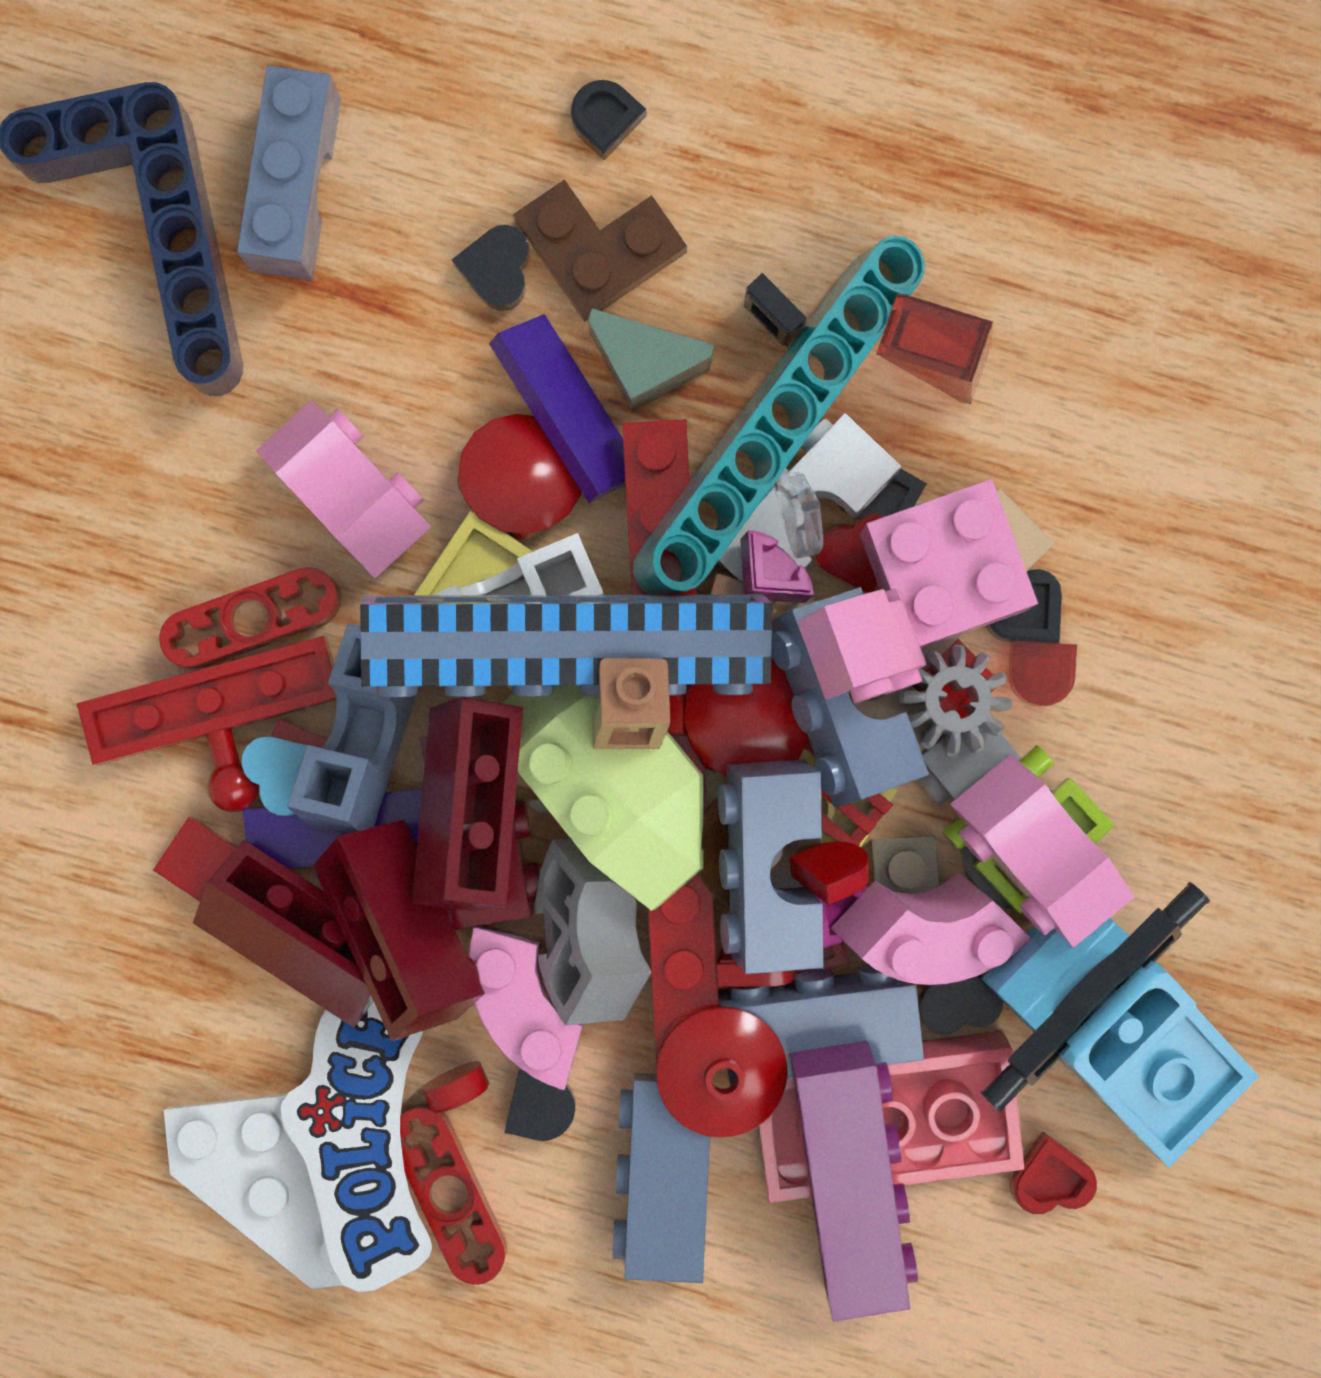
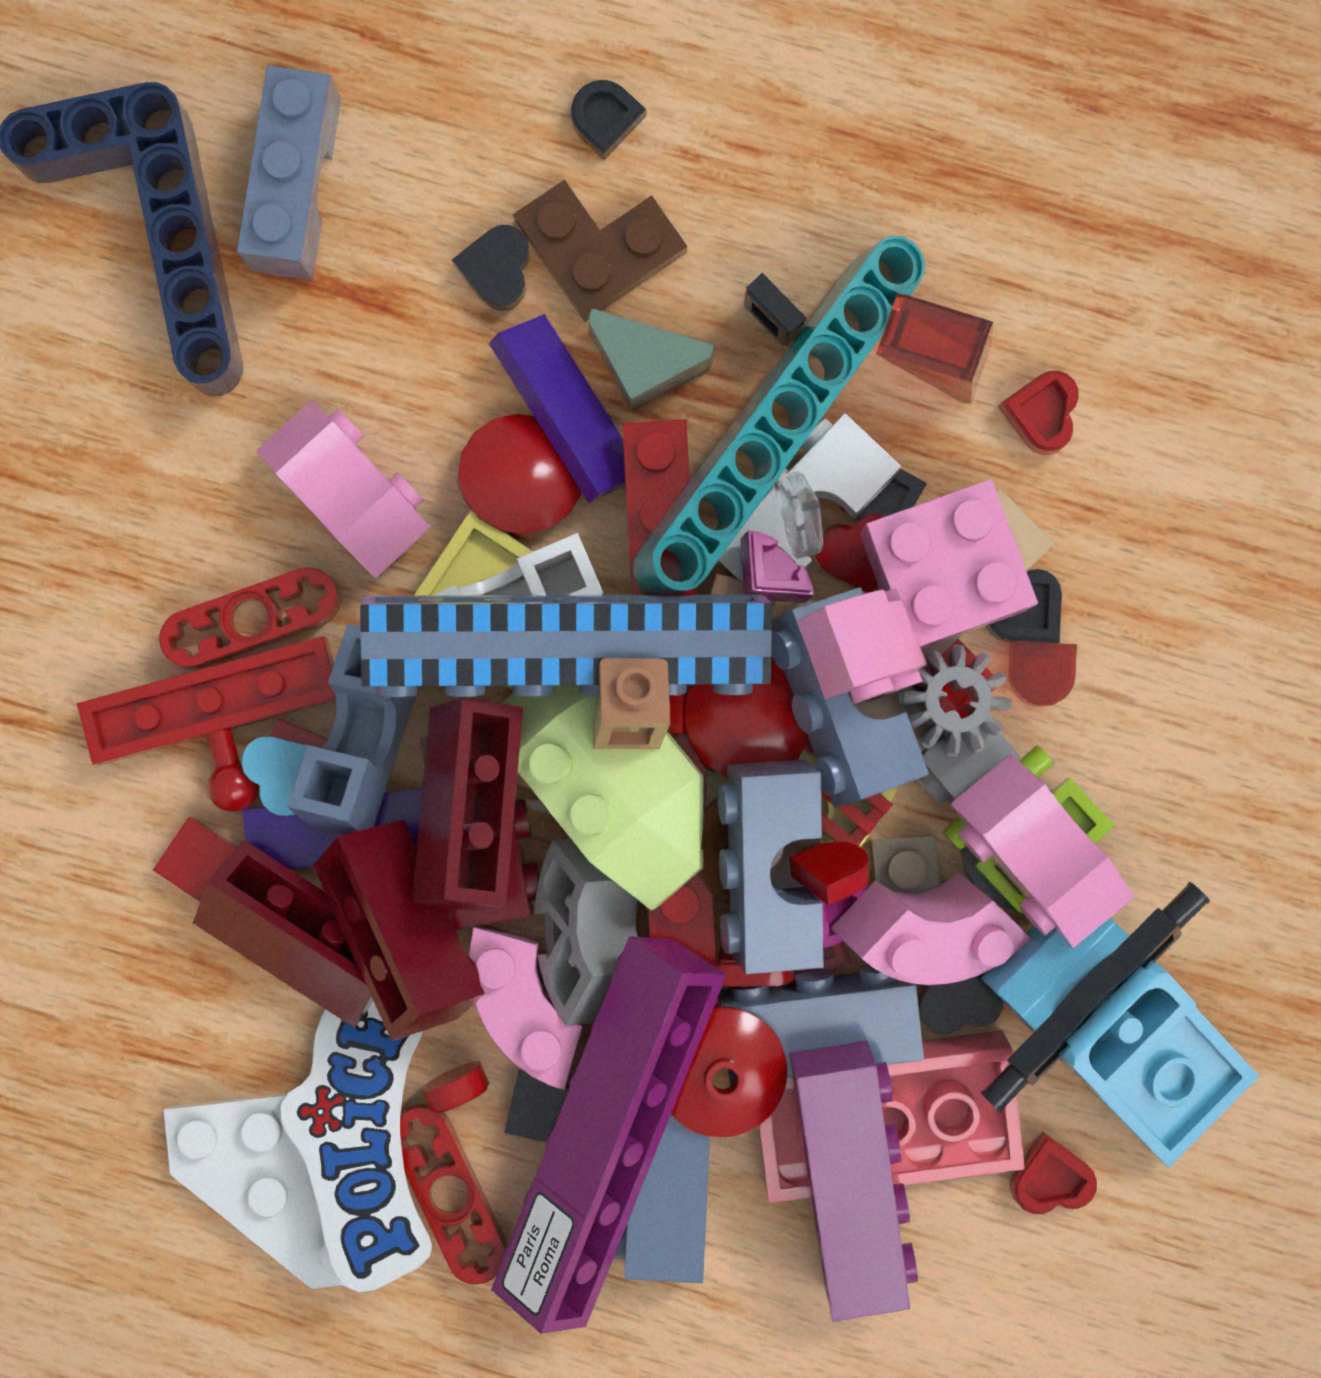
(607, 1133): none -> magenta brick
(1042, 411): none -> red tile

